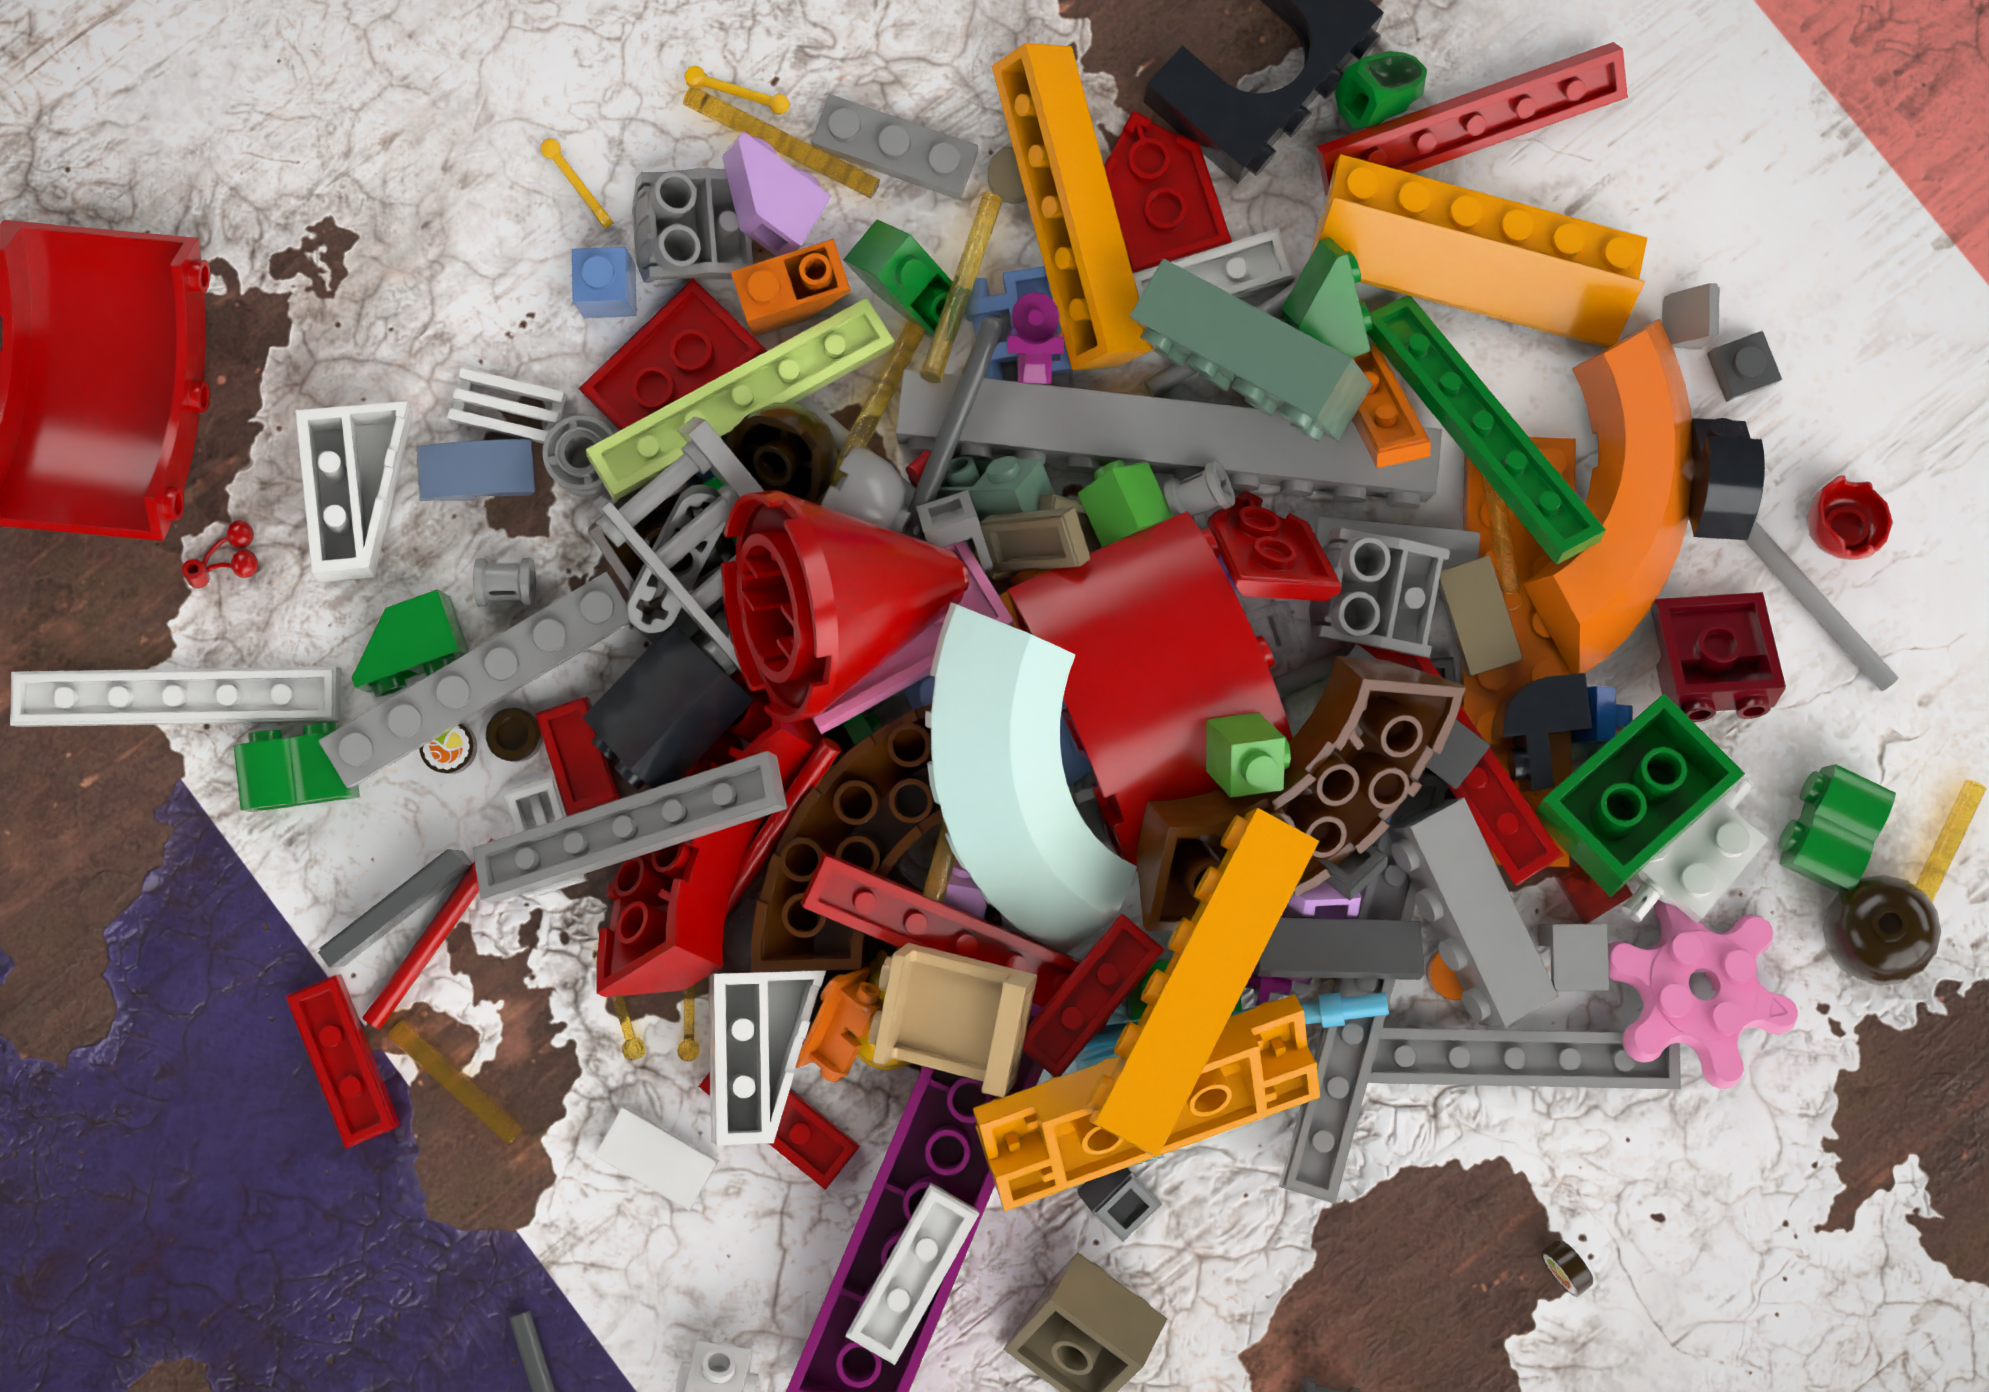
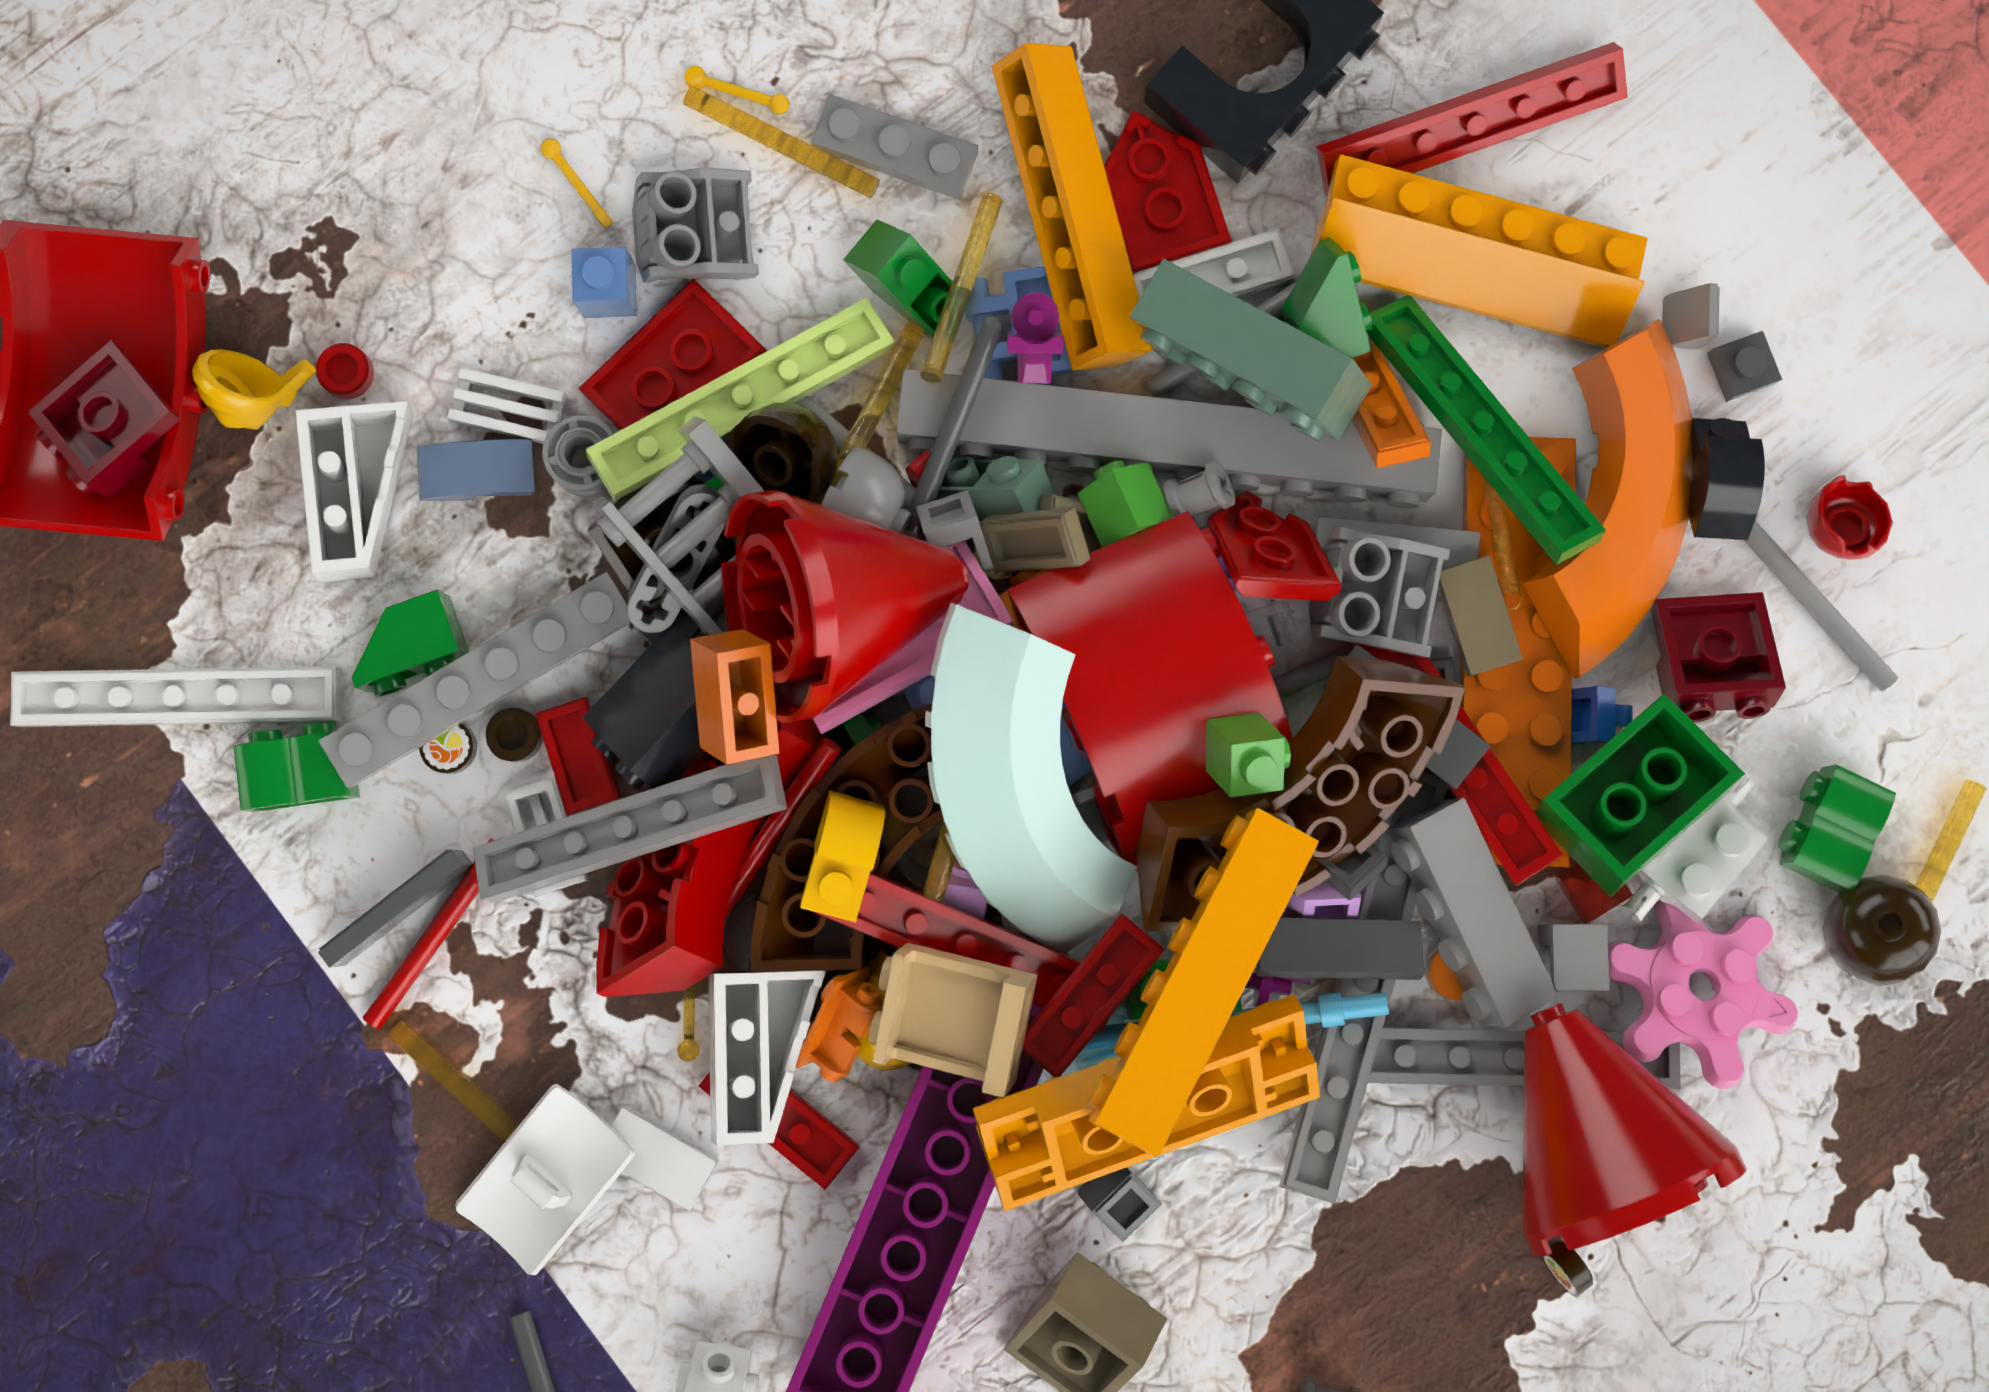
(103, 421): none -> dark red plate
(243, 563): red piece -> none
(244, 389): none -> yellow hat
(343, 1060): red tile -> none
(344, 371): none -> red tile
(504, 581): light grey bush -> none
(545, 1178): none -> white shield
(633, 1047): clear yellow hinge -> none
(734, 696): none -> orange brick
(770, 196): lavender slope -> none
(790, 287): orange slope -> none
(843, 856): none -> yellow brick
(912, 1273): white tile -> none
(1005, 177): dark tan tile -> none
(1379, 88): green rock -> none
(1533, 713): black brick -> none
(1606, 1138): none -> red cone

